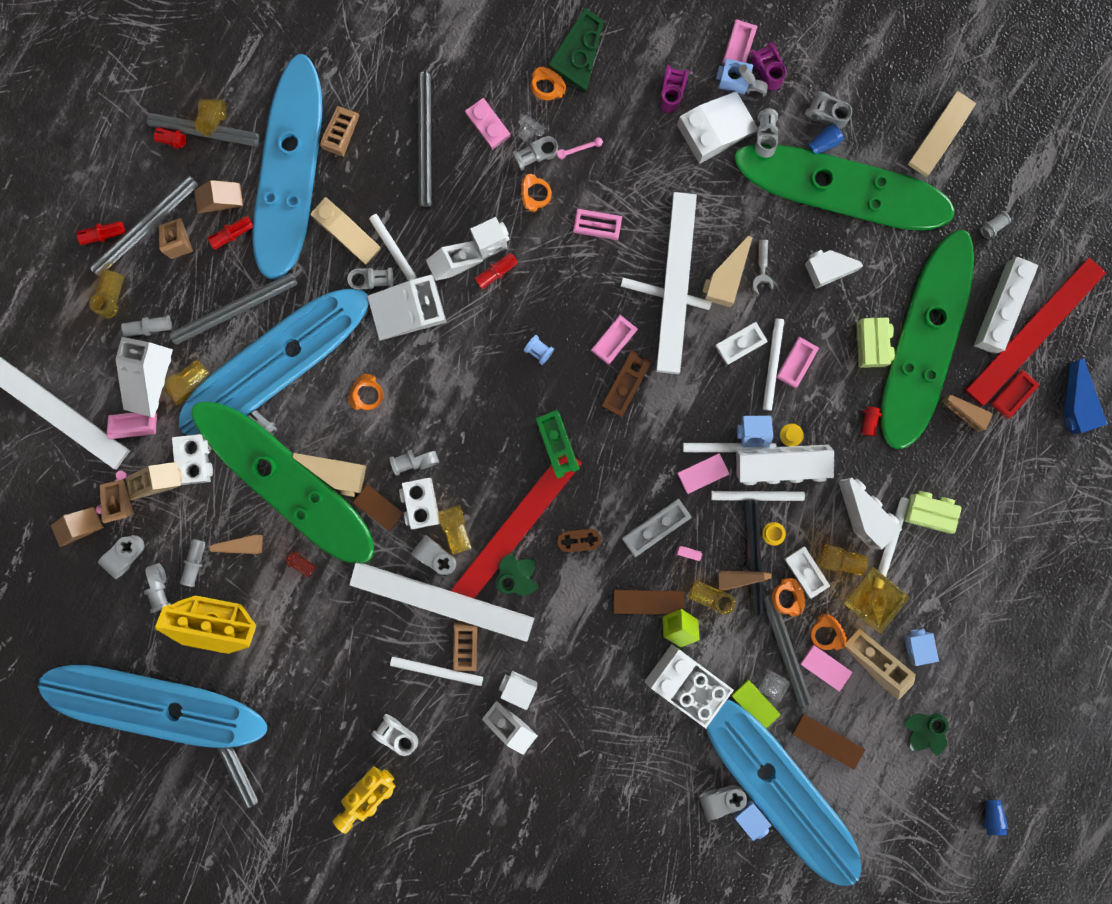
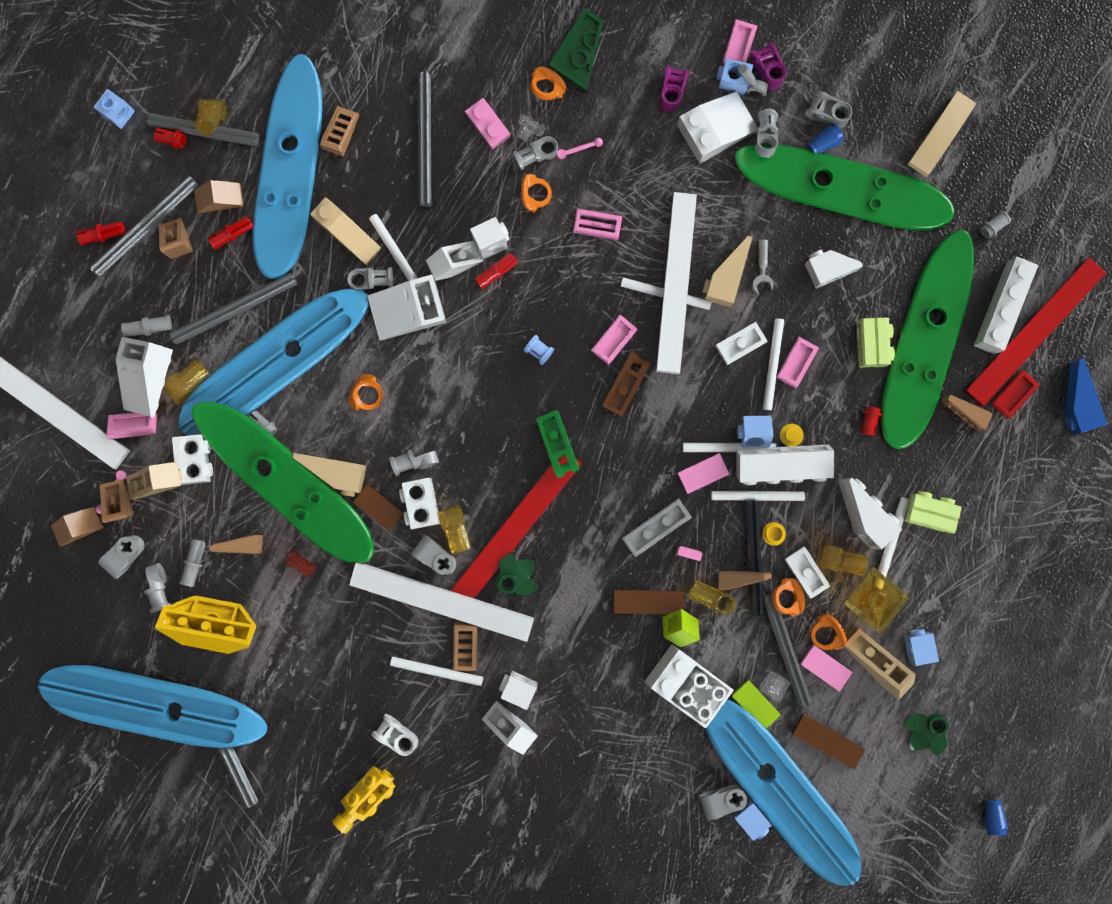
(107, 291): clear yellow piece -> none
(114, 108): none -> light blue brick
(577, 534): reddish brown beam -> none

